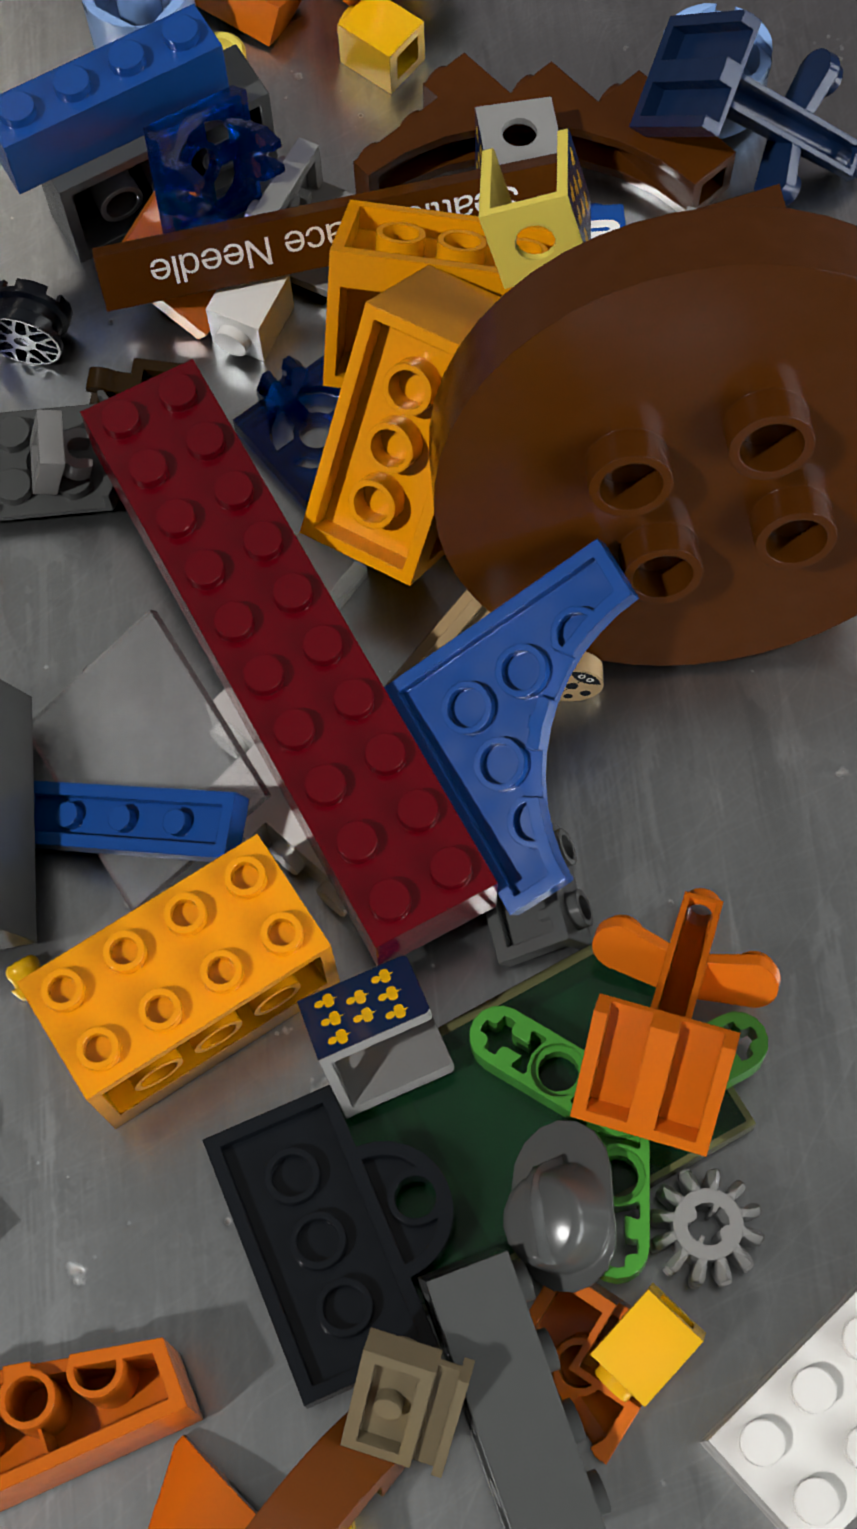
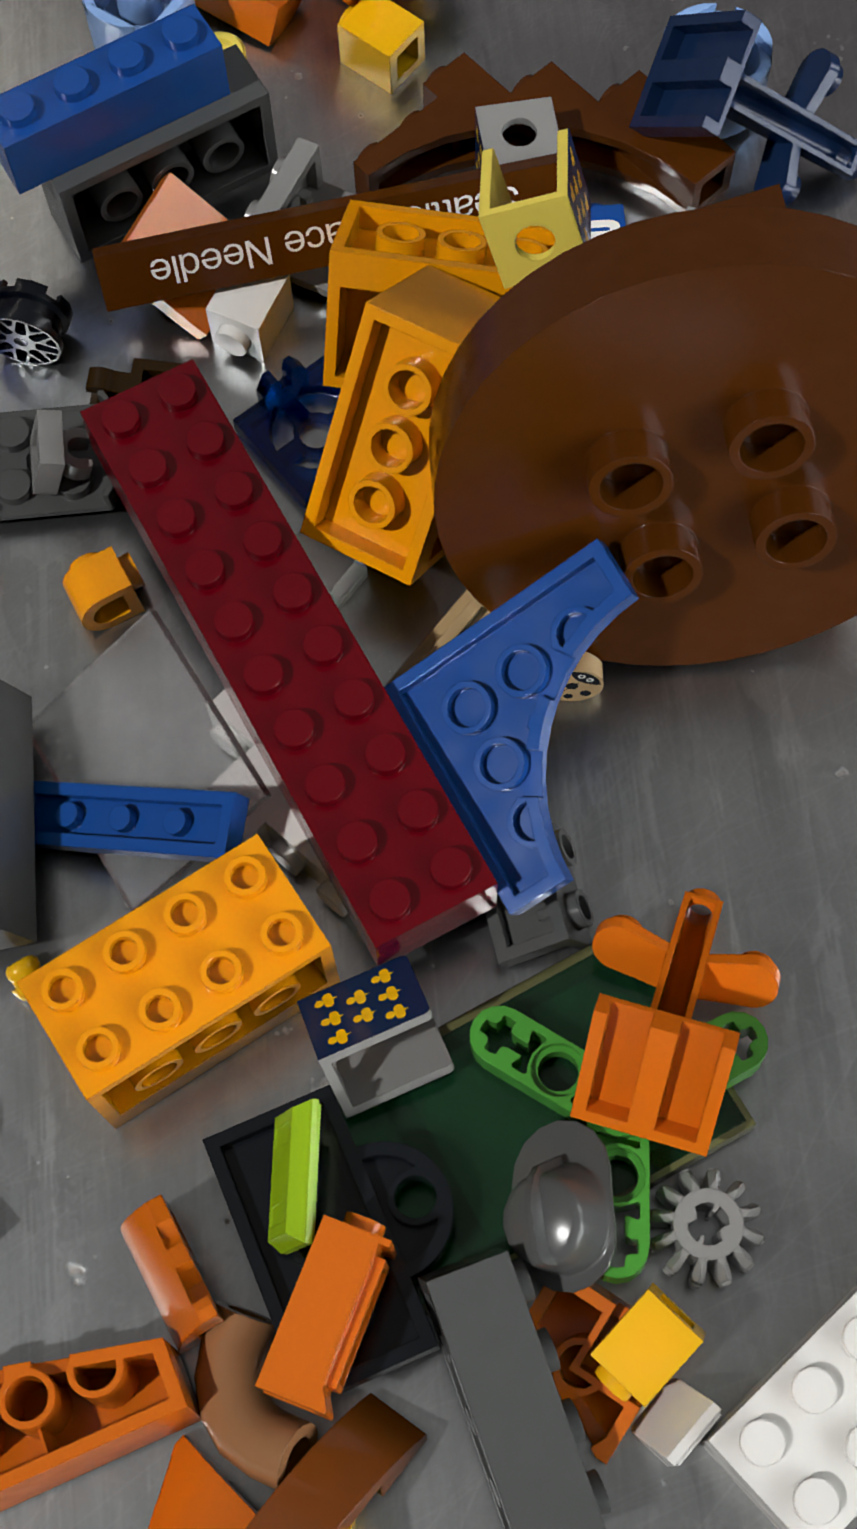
(103, 589): none -> light orange plate
(170, 1272): none -> orange slope
(177, 178): clear blue piece -> none
(236, 1414): none -> medium nougat cylinder
(294, 1177): none -> lime tile
(327, 1313): none -> orange window
(405, 1401): dark tan plate -> none
(675, 1422): none -> white slope

